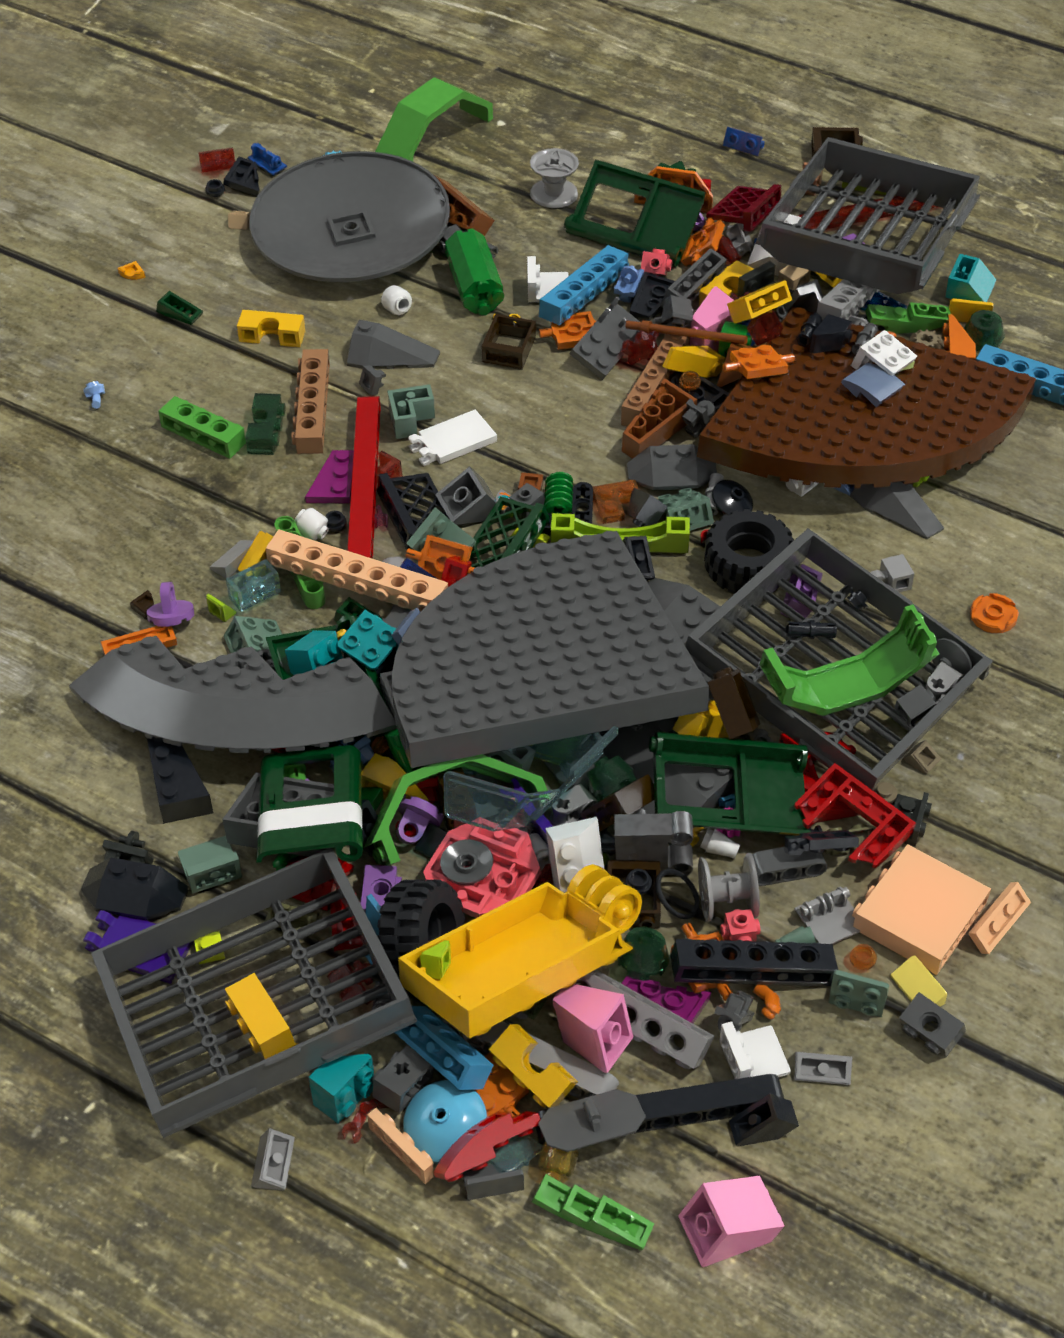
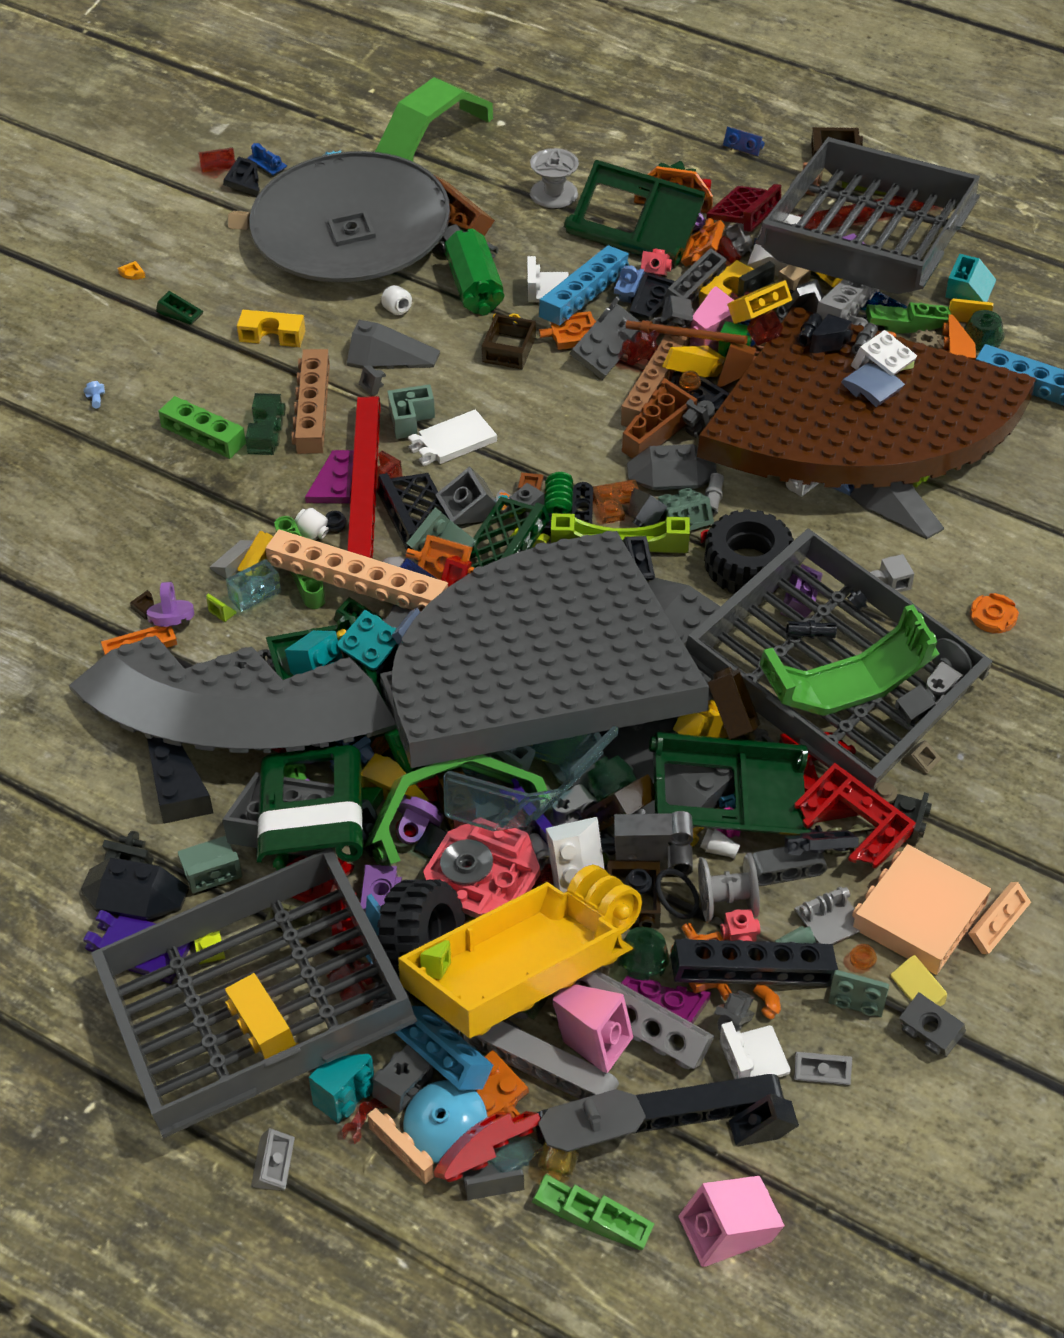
(214, 188): black plate -> none
(250, 632): sand green bracket -> none
(380, 518): clear pink hand -> none
(513, 1051): yellow arch -> none
(731, 496): black dish -> none
(758, 362): orange plate -> none

